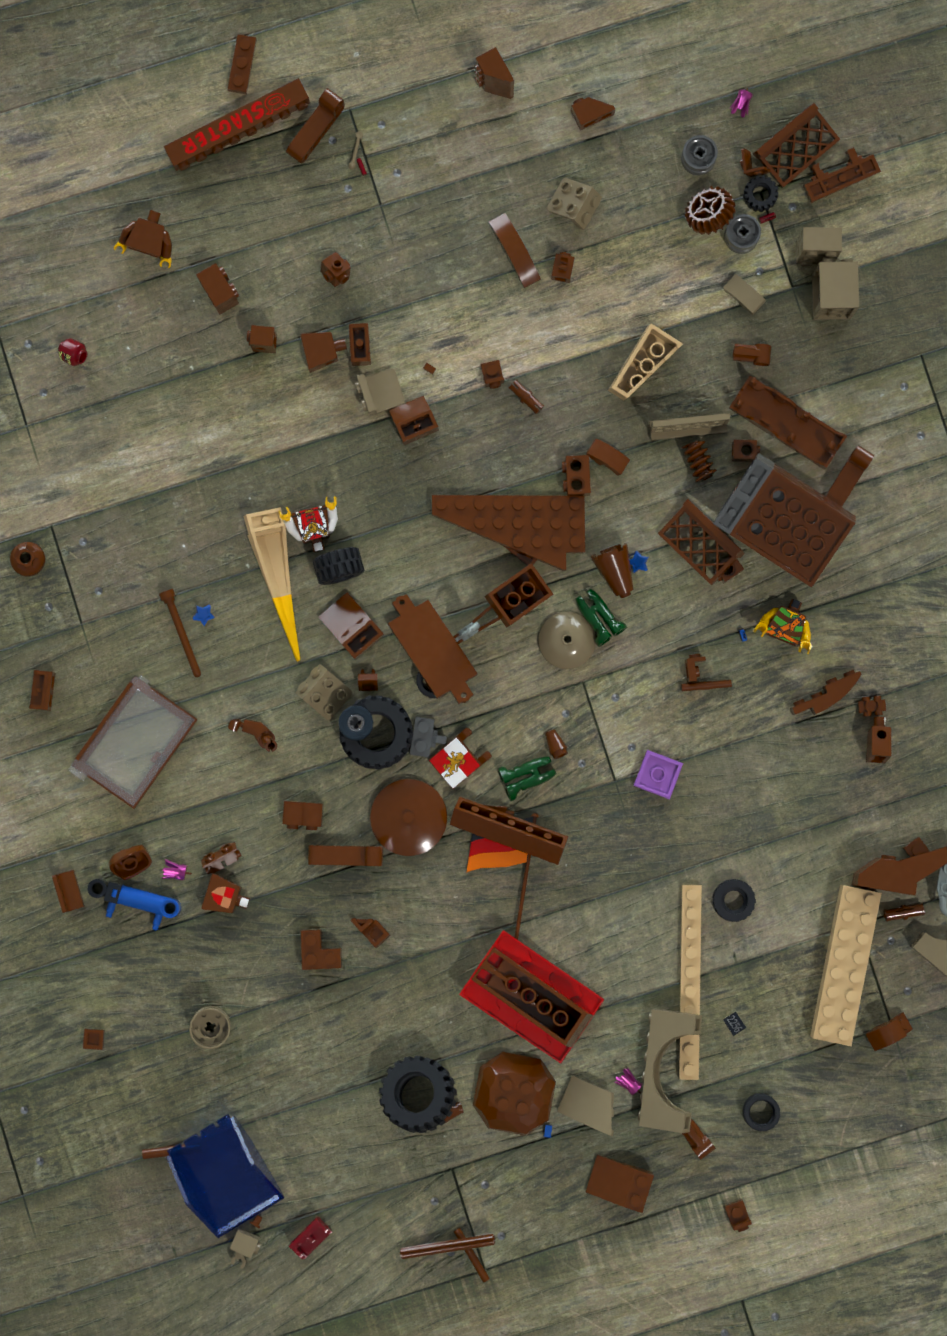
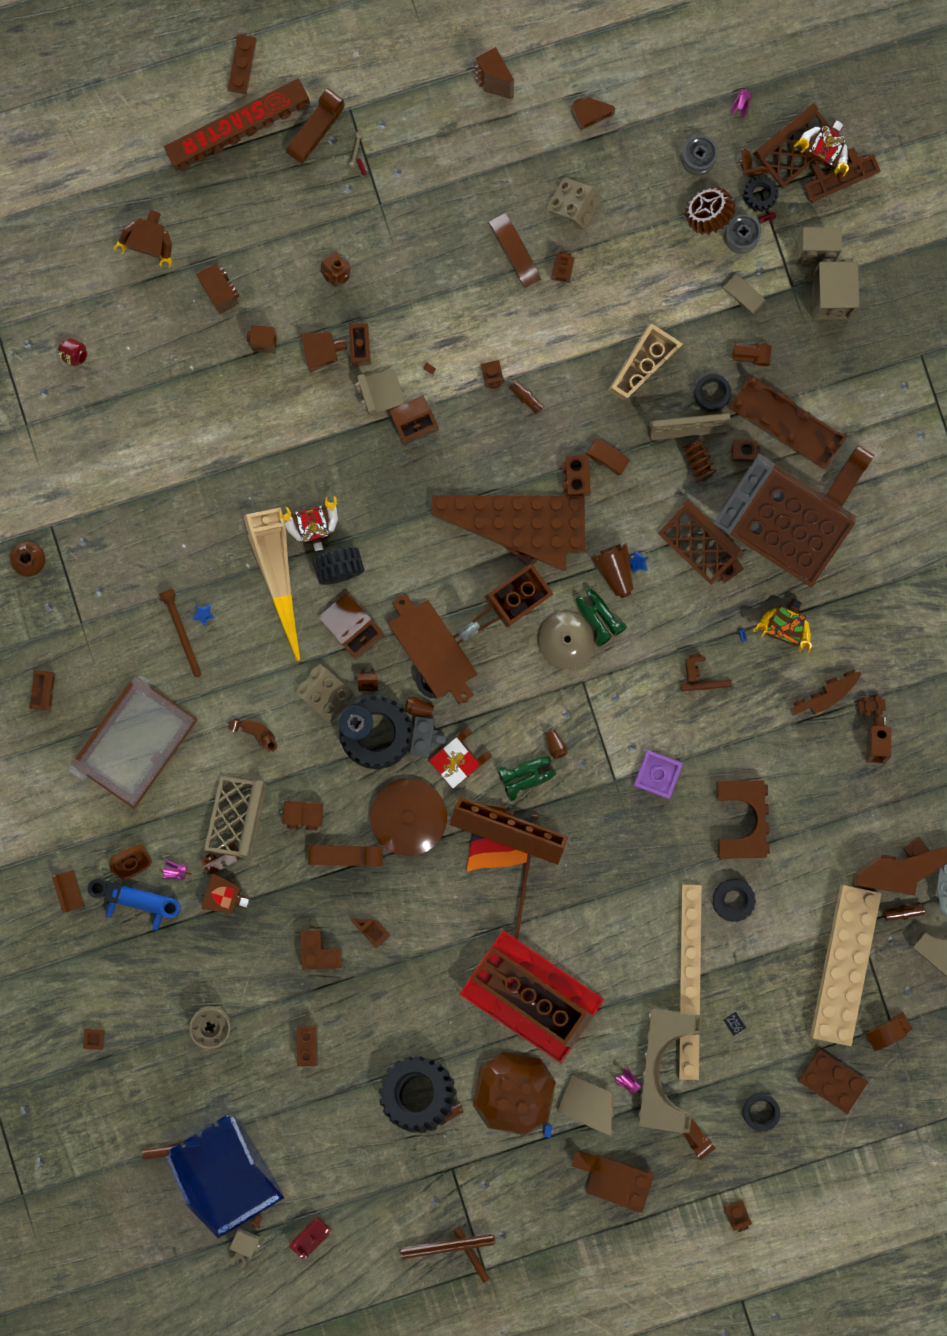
(251, 821): none -> dark tan fence
(307, 1045): none -> reddish brown brick
(416, 706): none -> reddish brown cone
(584, 1161): none -> reddish brown slope
(712, 378): none -> black tyre
(754, 795): none -> reddish brown arch
(826, 146): none -> torso
(833, 1081): none -> reddish brown plate

